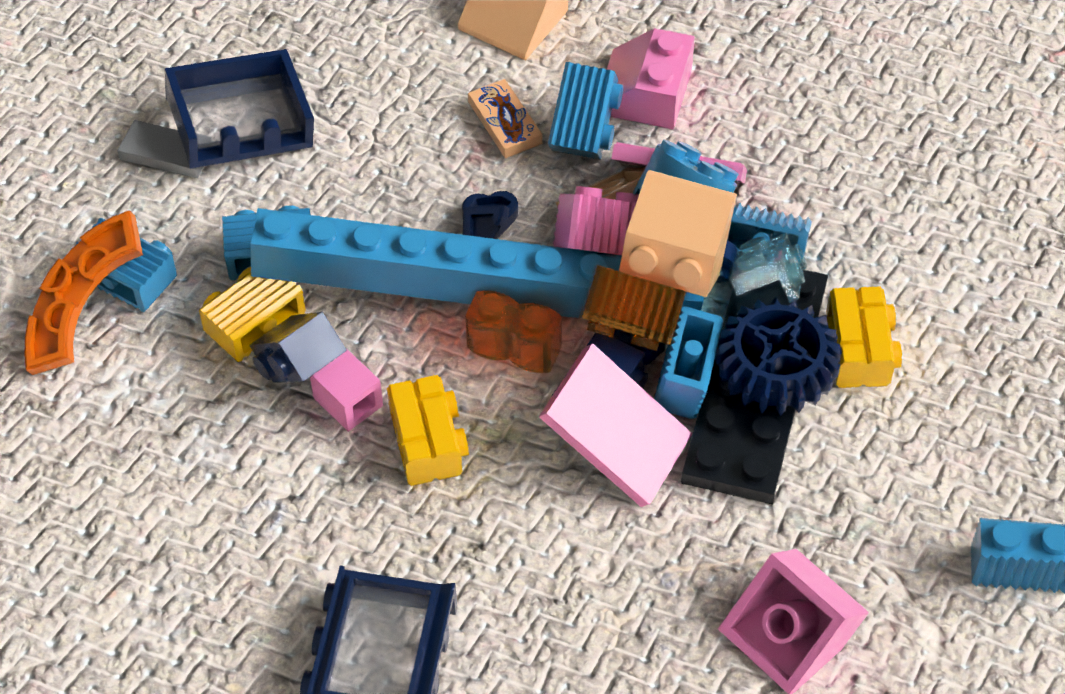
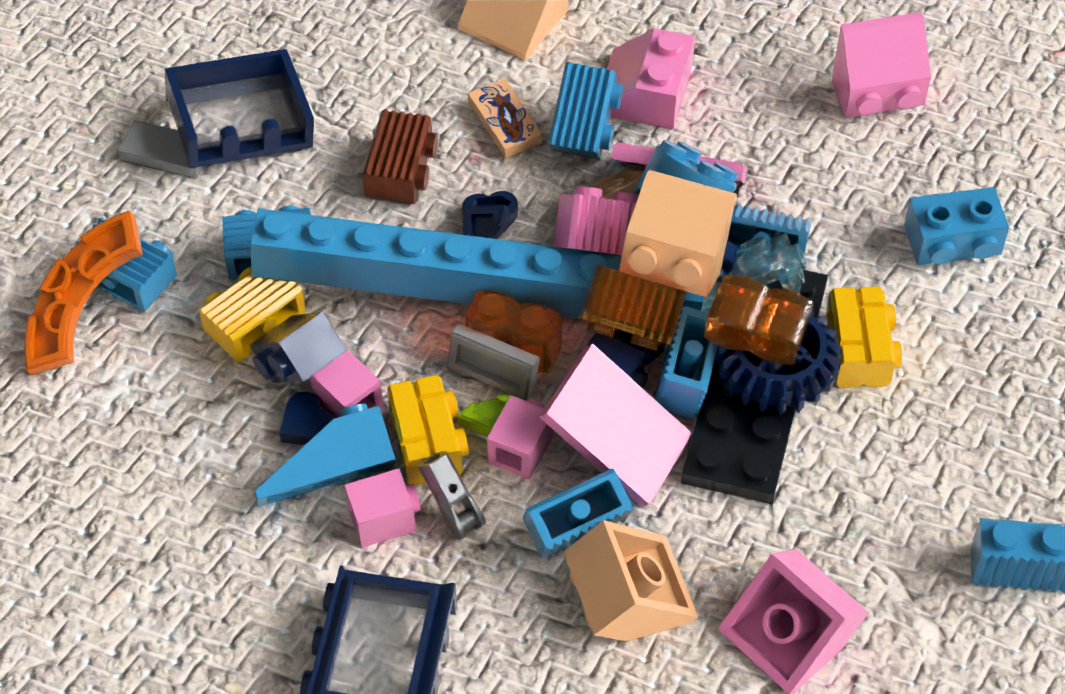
(303, 418): none -> dark blue tile
(338, 453): none -> dark azure slope
(382, 507): none -> bright pink brick
(399, 157): none -> copper brick
(449, 489): none -> flat silver bar
(483, 416): none -> lime tile
(493, 361): none -> light grey tile
(519, 437): none -> bright pink brick
(576, 511): none -> dark azure brick
(628, 582): none -> light nougat slope
(758, 319): none -> clear orange brick
(882, 65): none -> bright pink slope
(956, 226): none -> dark azure brick

